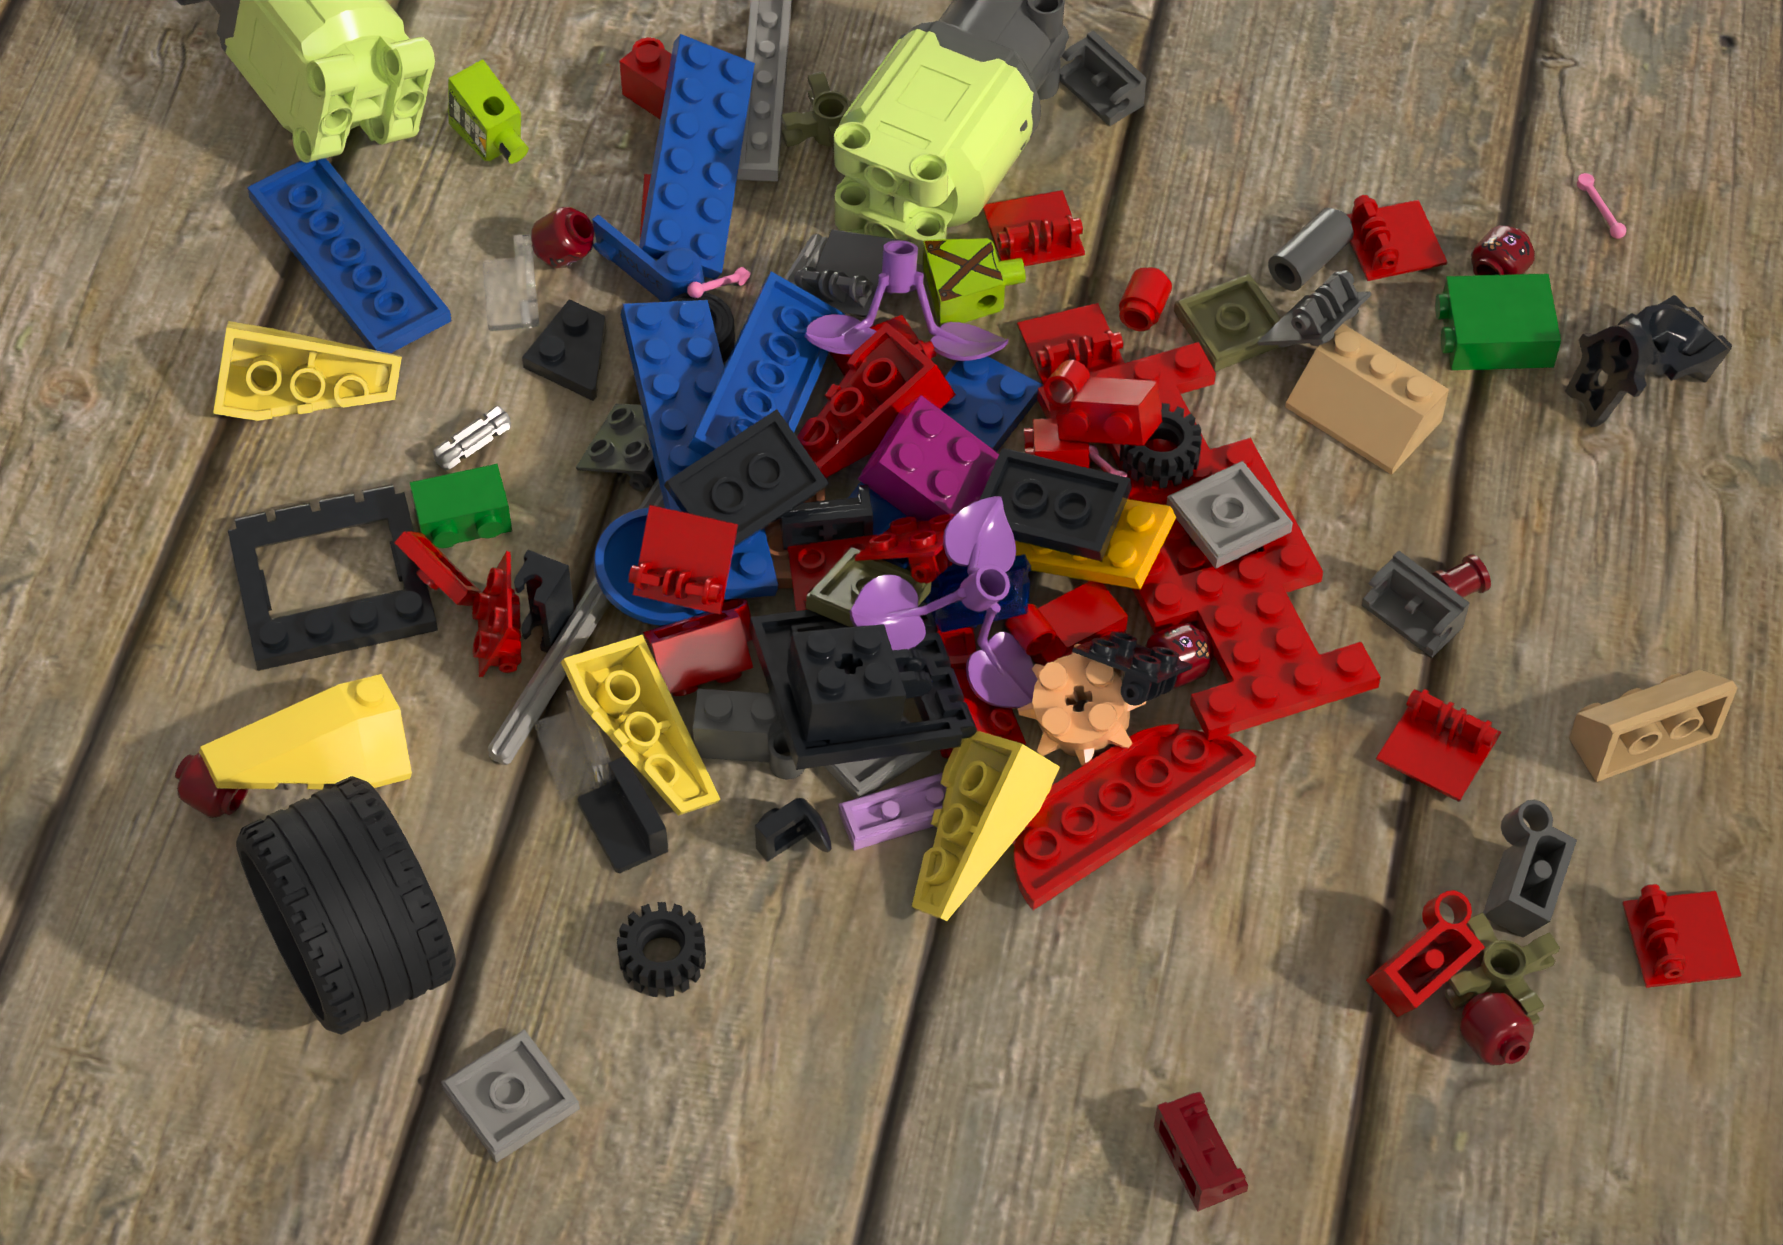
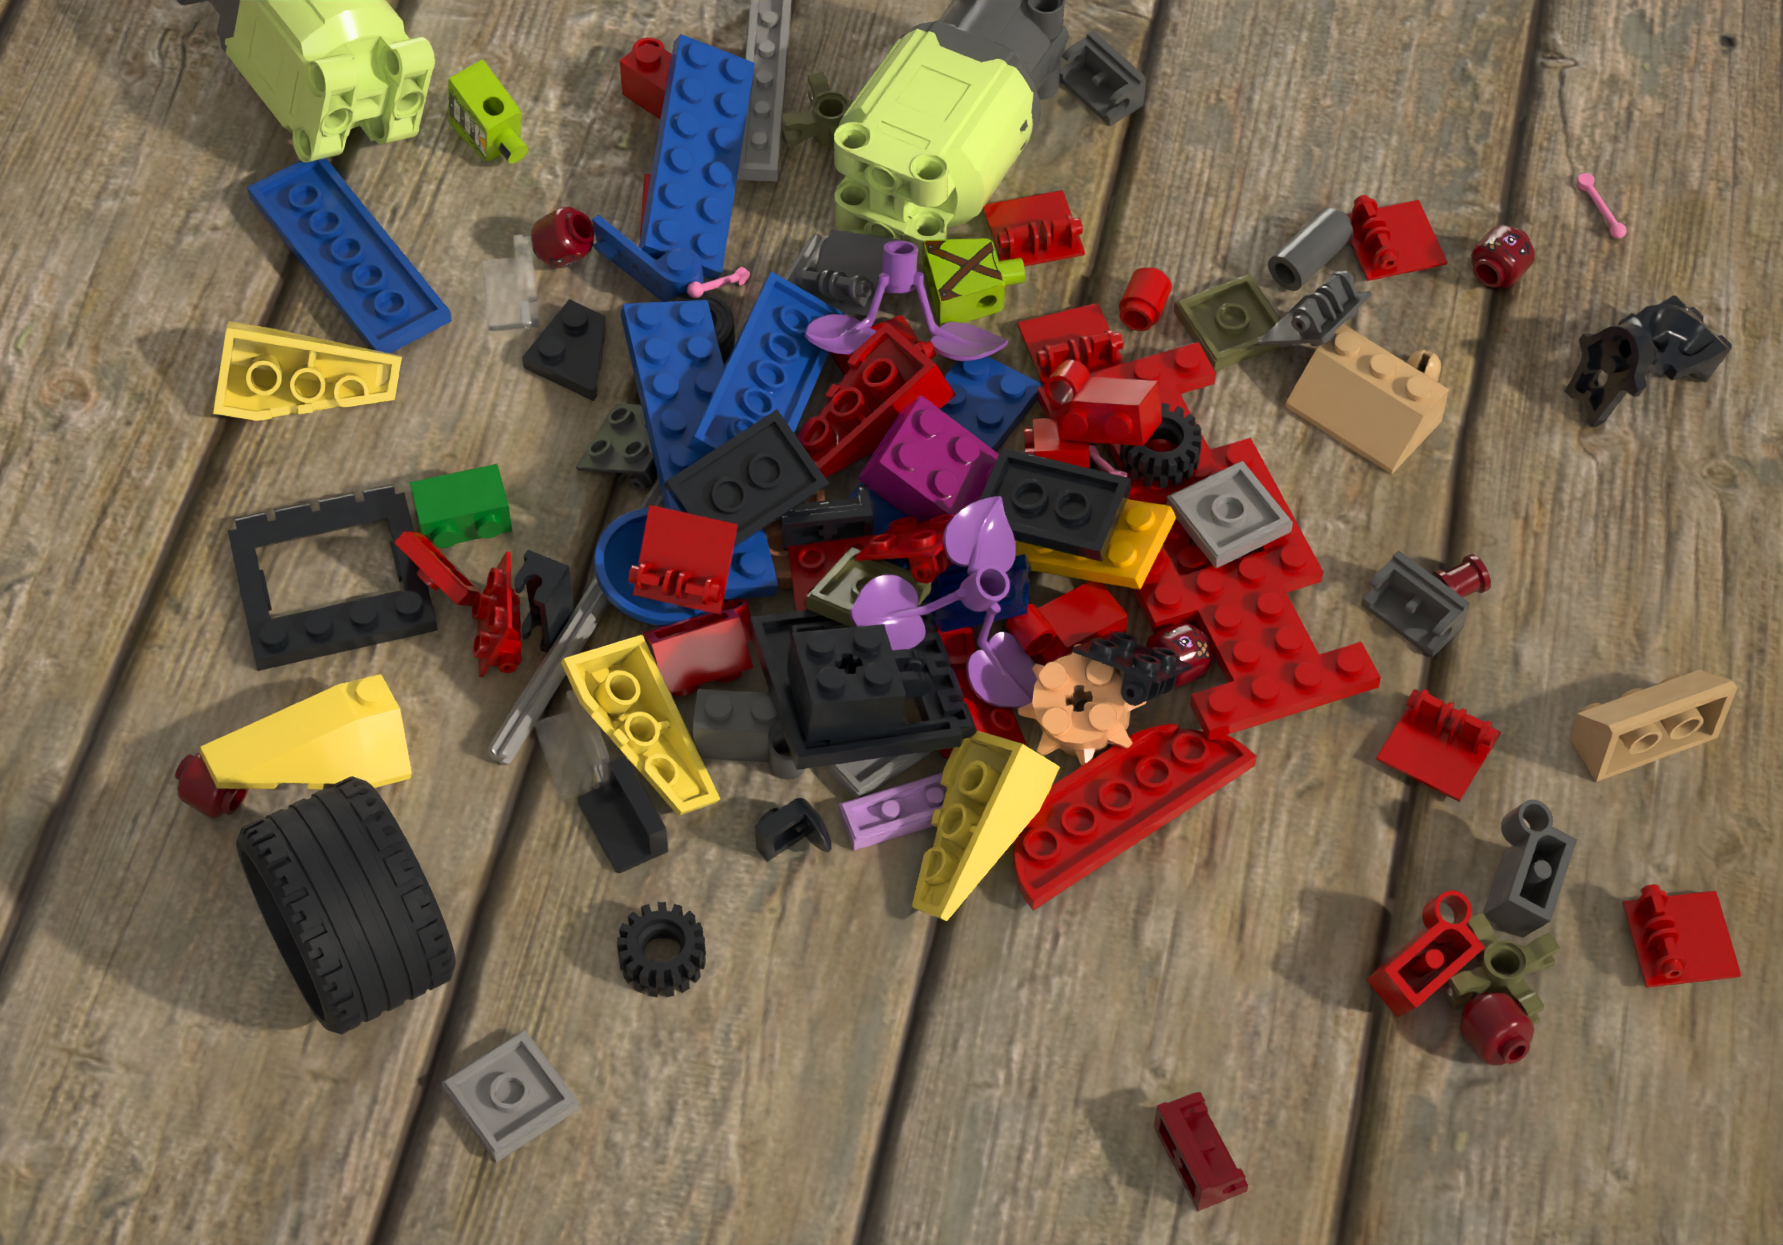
(471, 438): axle -> none
(1430, 359): none -> tan hinge
(1498, 322): green brick -> none

